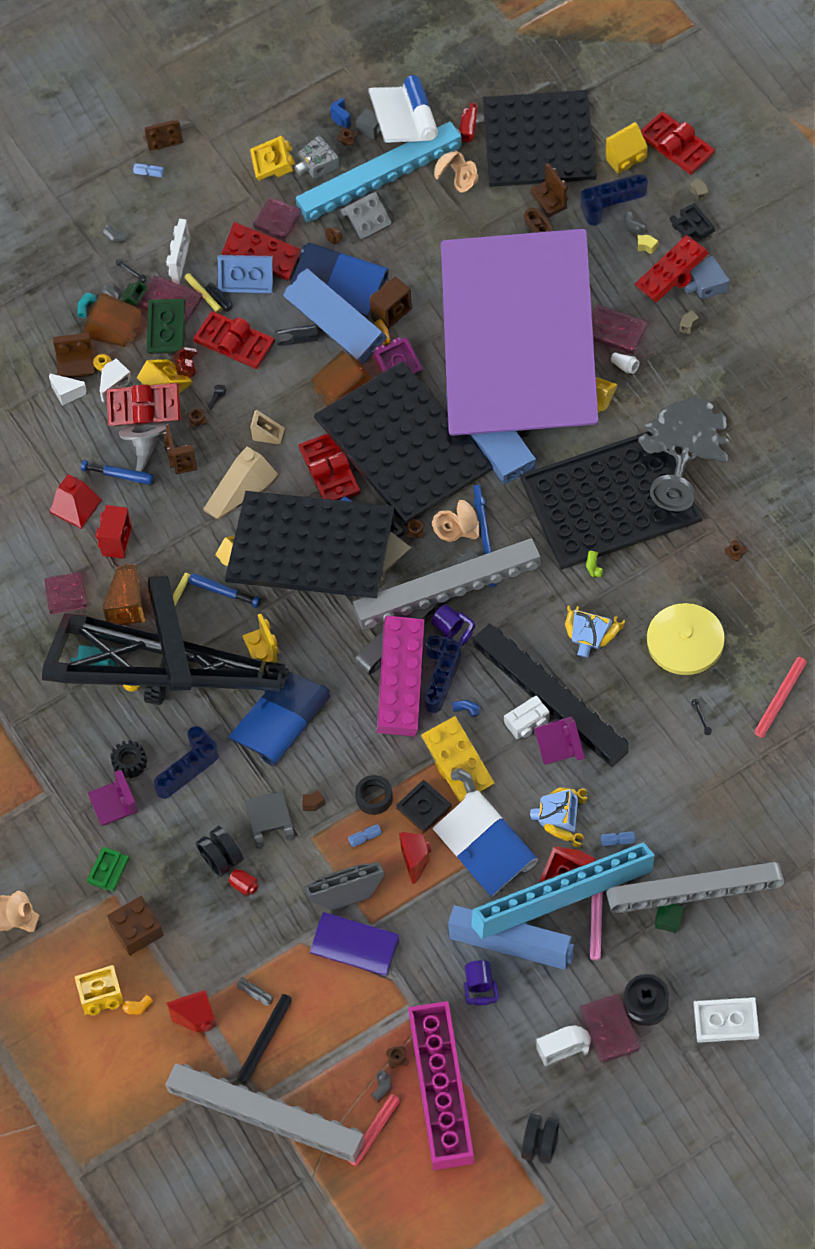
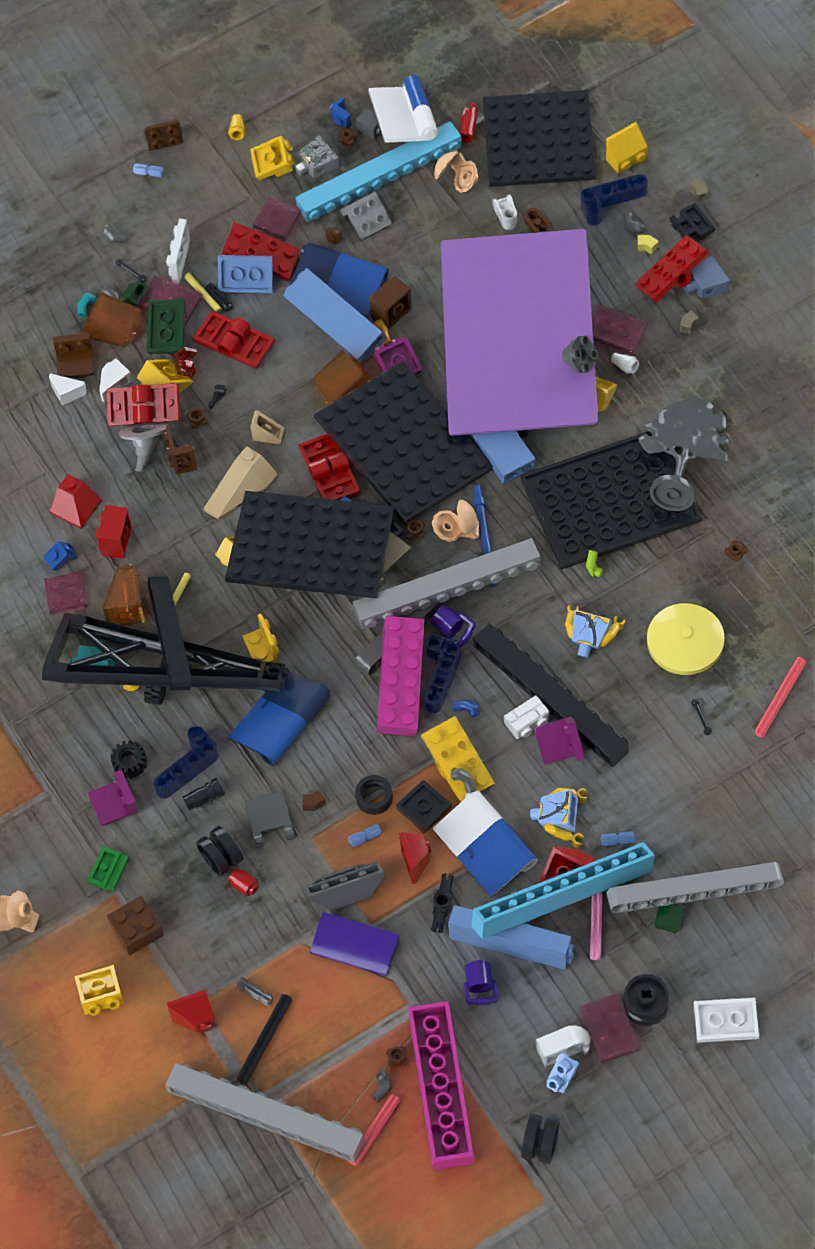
(59, 554): none -> blue bracket
(102, 357): yellow plate -> none
(132, 475): blue piece -> none
(137, 1008): light orange arm -> none
(202, 795): none -> black axle
(211, 585): blue piece -> none
(237, 129): none -> yellow cone
(300, 335): black piece -> none
(441, 911): none -> black pin
(506, 212): none -> white piece
(552, 193): reddish brown bracket -> none
(562, 1073): none -> light blue hips
(580, 354): none -> dark grey plate
(677, 142): red plate -> none

